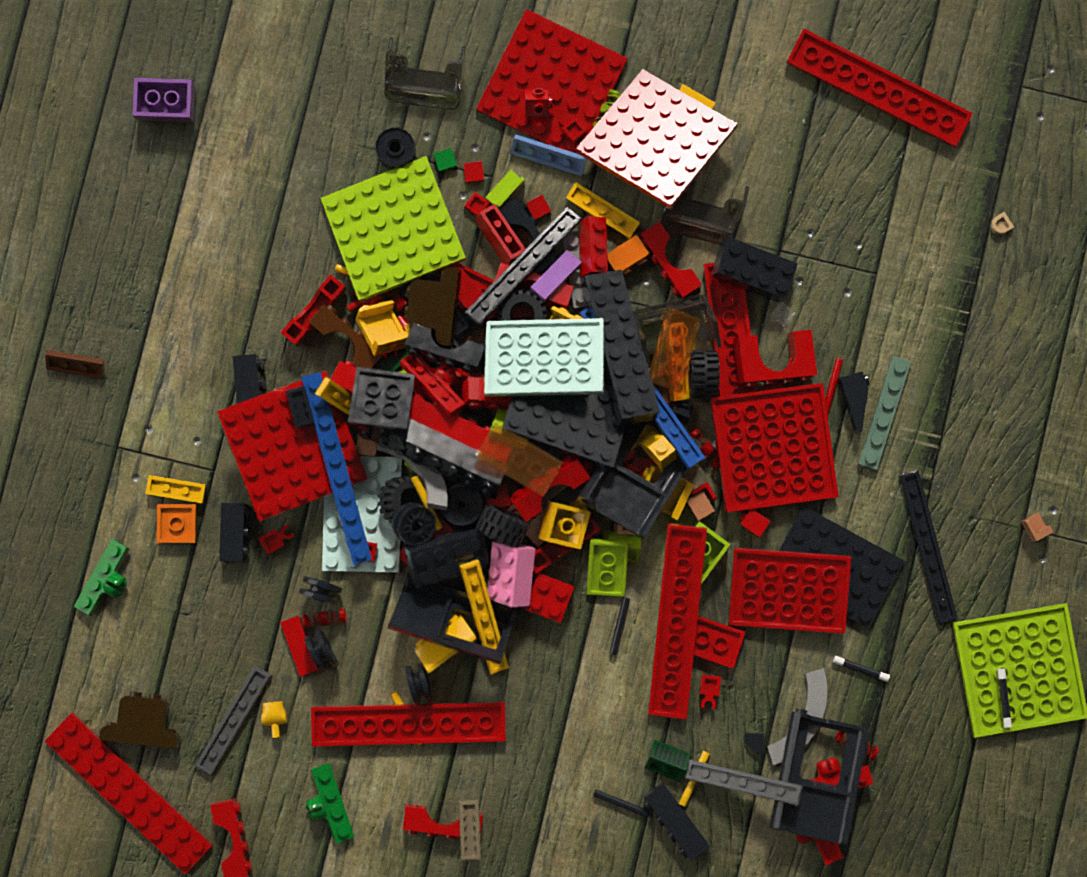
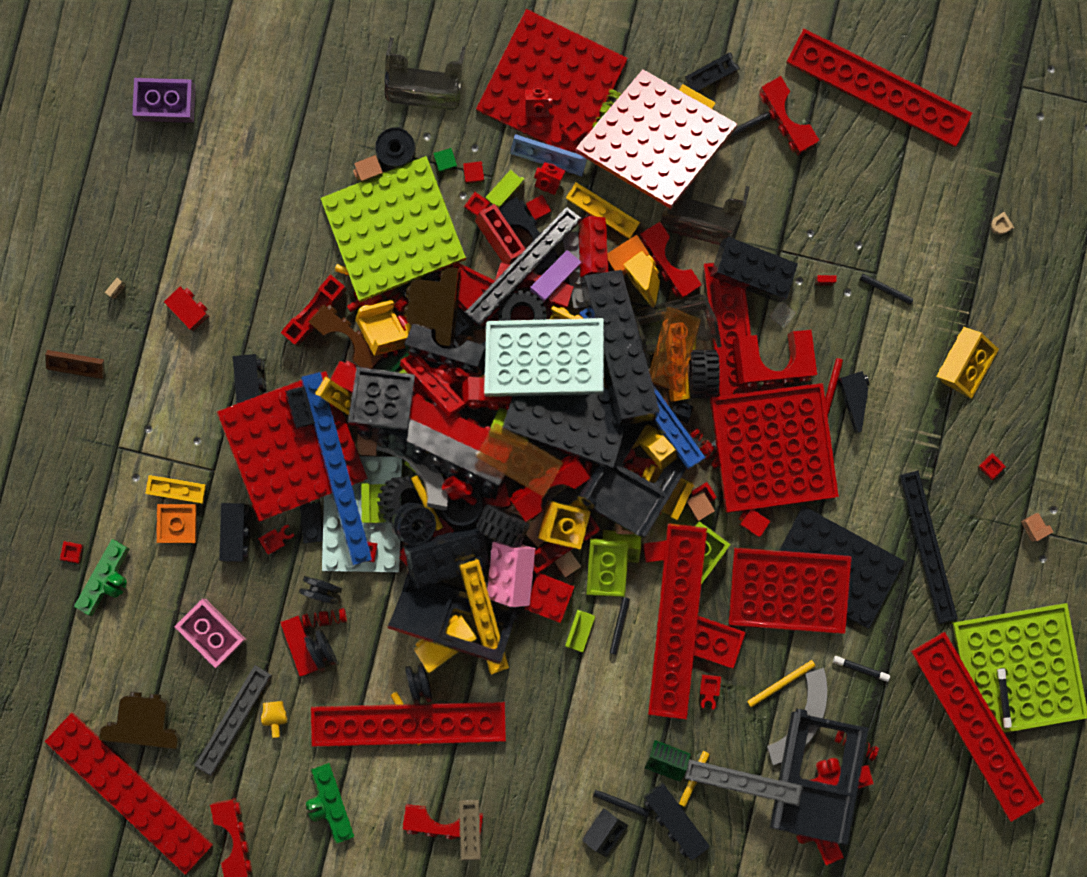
(71, 552): none -> red tile
(115, 288): none -> tan tile
(186, 308): none -> red brick
(210, 633): none -> bright pink brick
(311, 522): none -> black plate
(367, 169): none -> nougat brick
(369, 501): none -> lime panel
(458, 490): none -> red piece
(549, 178): none -> red brick
(567, 564): none -> tan tile
(579, 631): none -> lime panel
(605, 833): none -> black panel
(644, 276): none -> yellow slope
(654, 551): none -> red brick
(711, 73): none -> black plate
(751, 123): none -> black bar
(755, 741): black tile -> none
(781, 683): none -> yellow bar
(799, 136): none -> red arch
(825, 280): none -> red tile
(884, 413): sand green plate -> none
(886, 289): none -> black bar
(967, 362): none -> yellow slope
(977, 726): none -> red plate
(991, 466): none -> red tile

